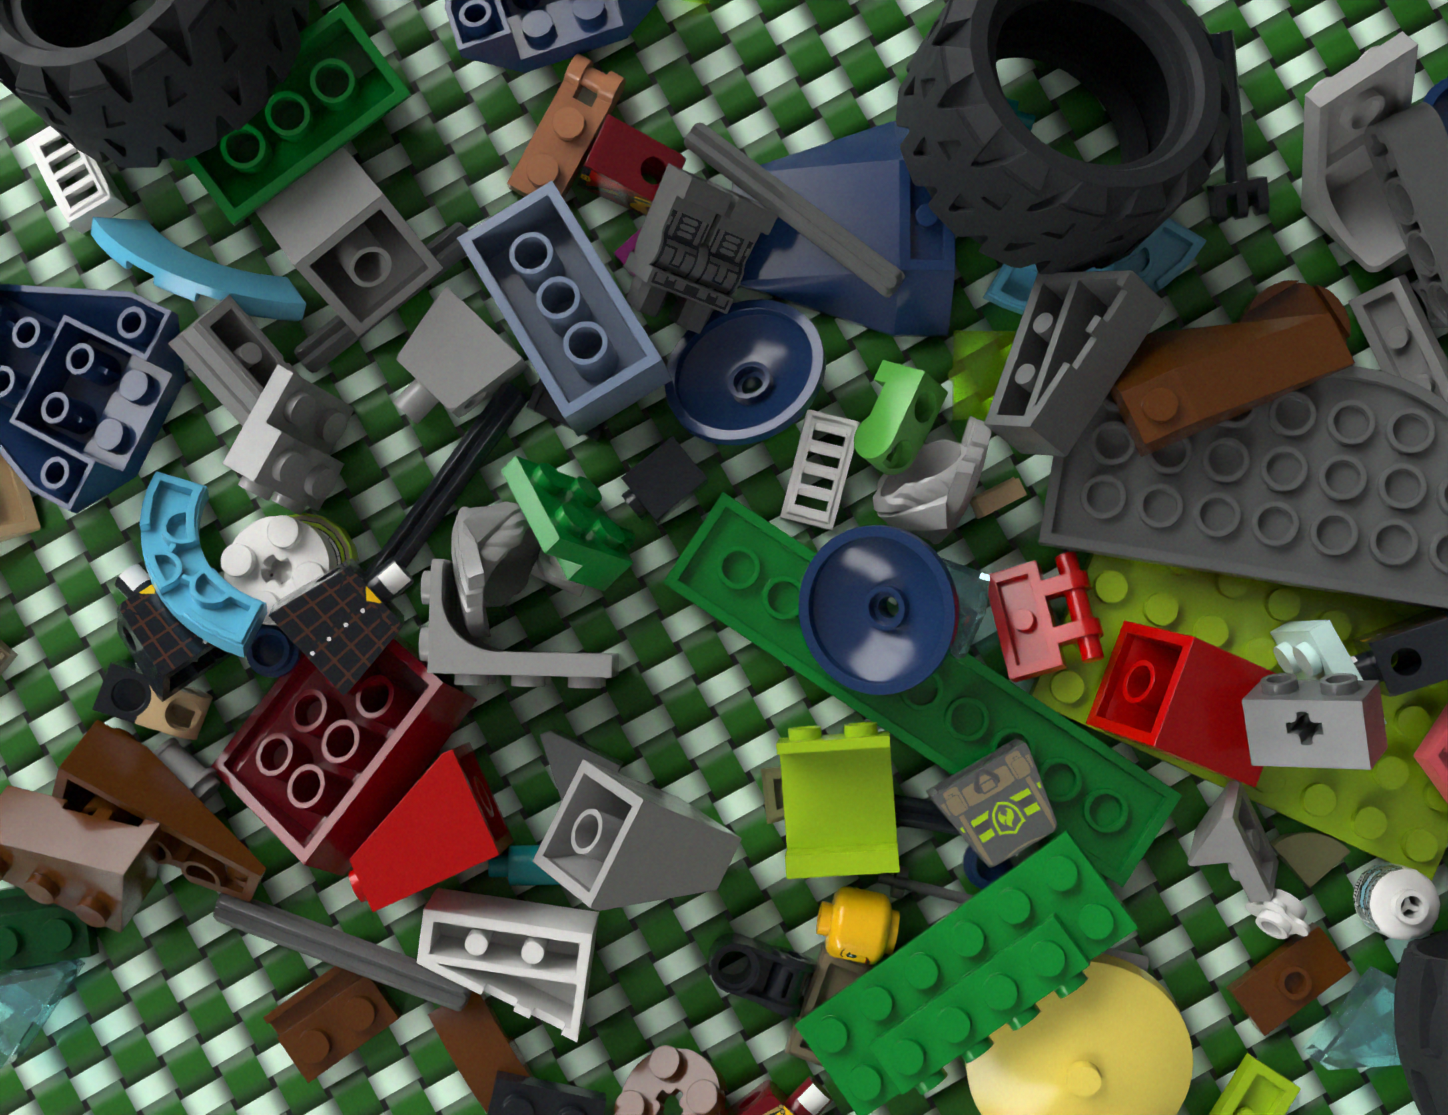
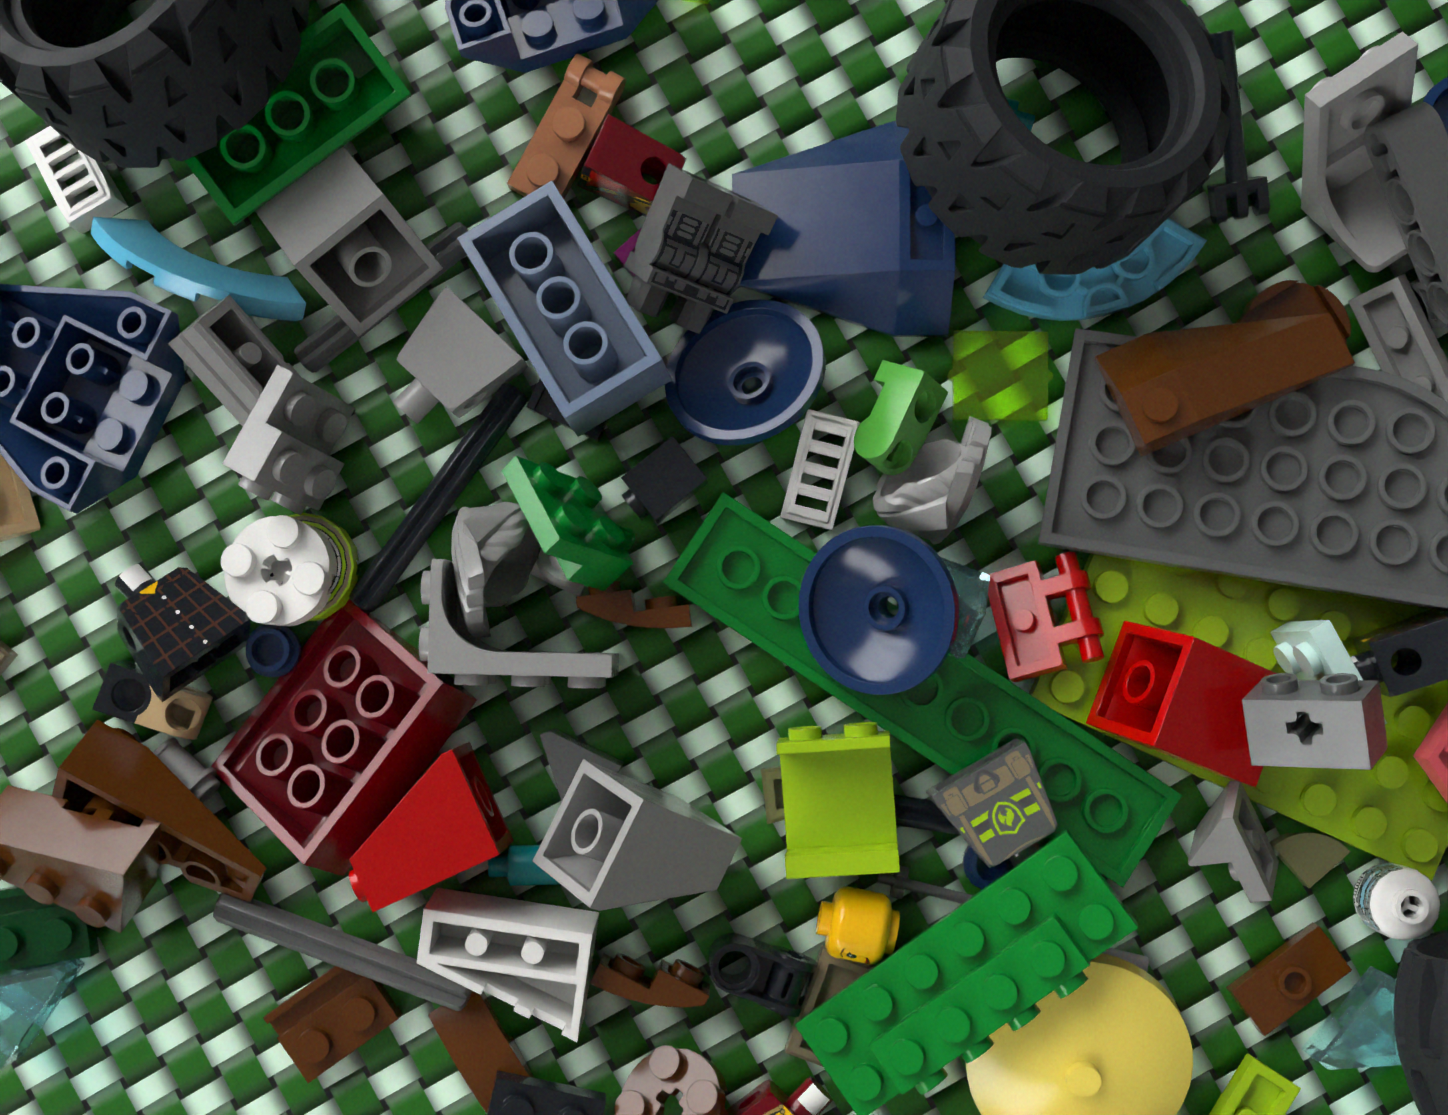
(182, 574): medium azure tile -> none
(344, 618): black torso -> none
(621, 608): none -> reddish brown slope
(670, 986): none -> reddish brown slope
(794, 210): dark grey axle -> none
(997, 497): tan tile -> none
(1069, 356): dark grey wedge -> none
(1280, 916): white plate -> none

